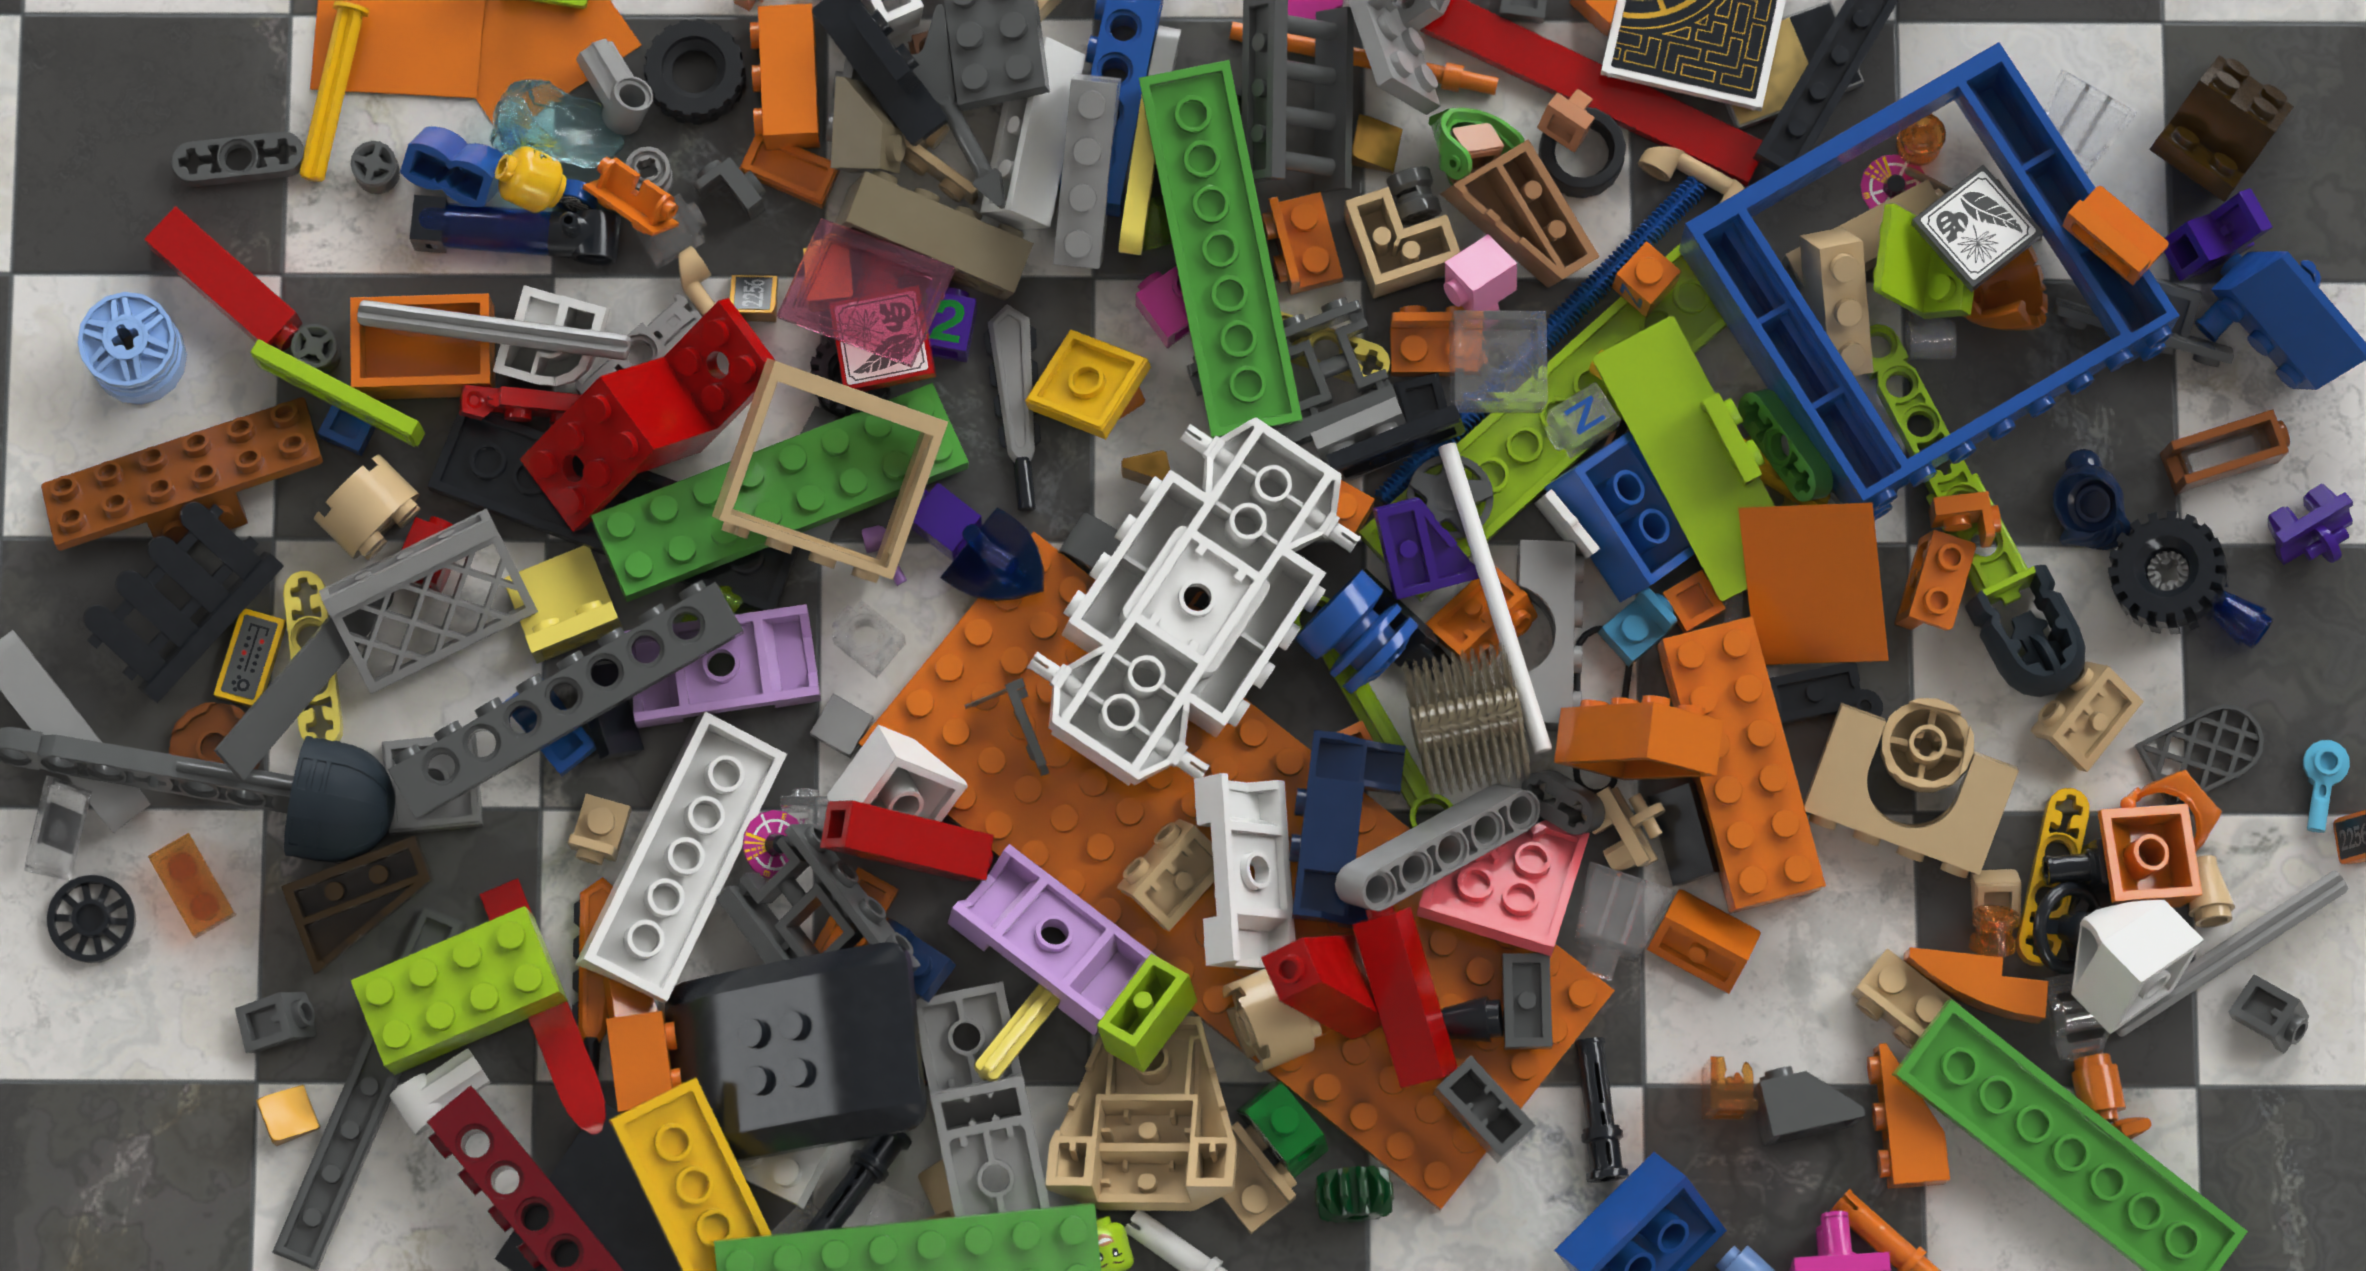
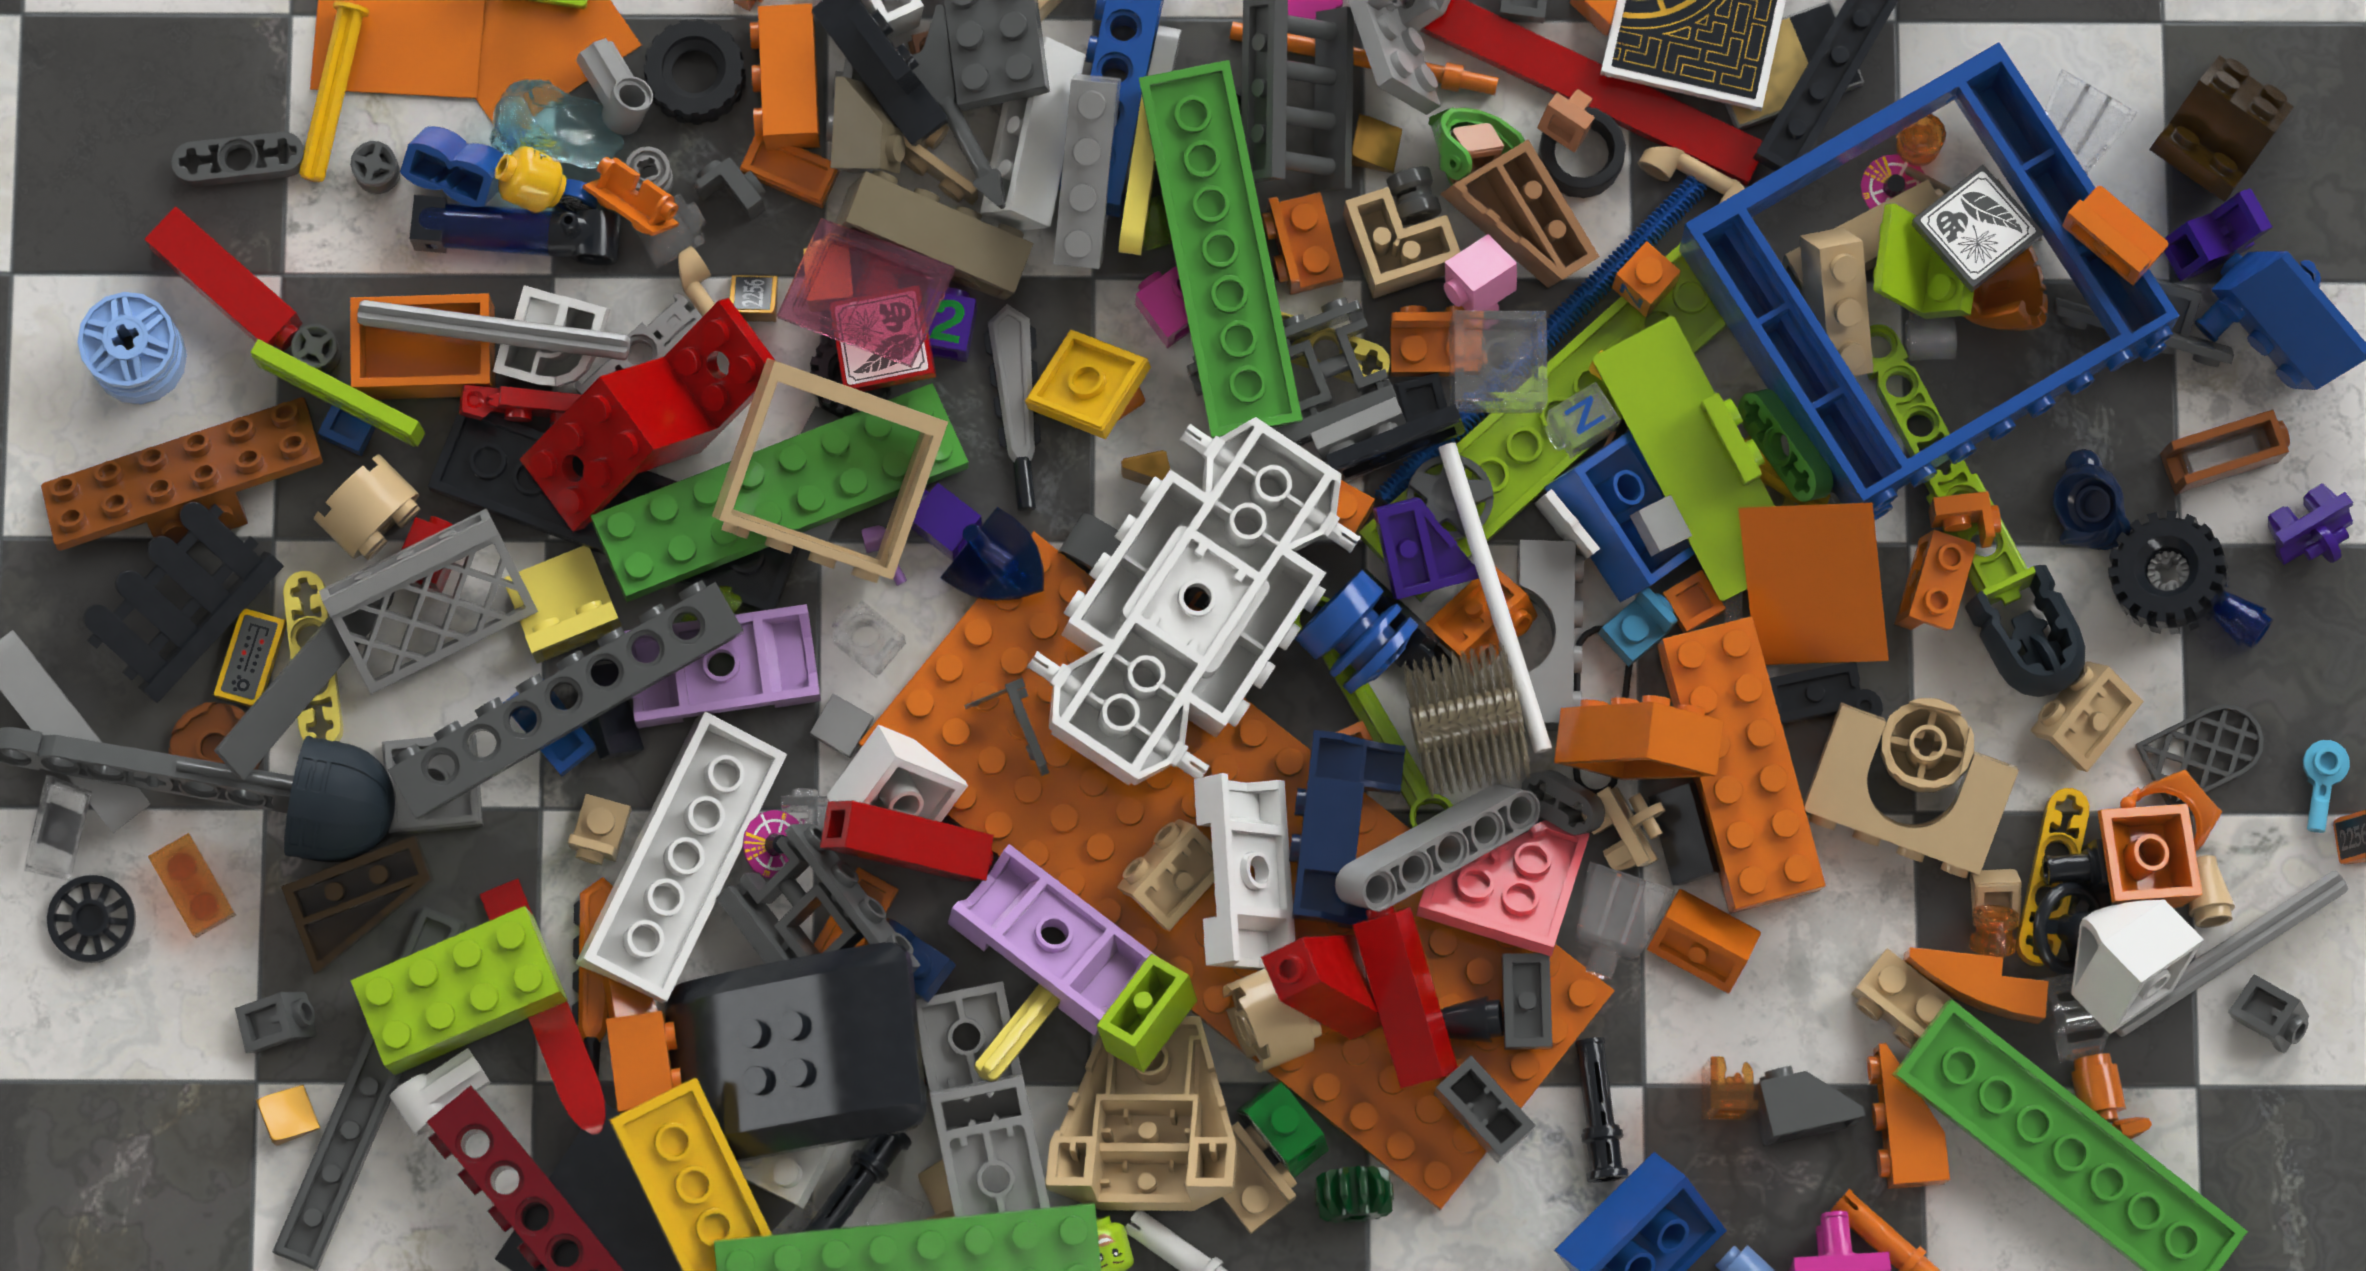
(1660, 525): none -> light grey tile

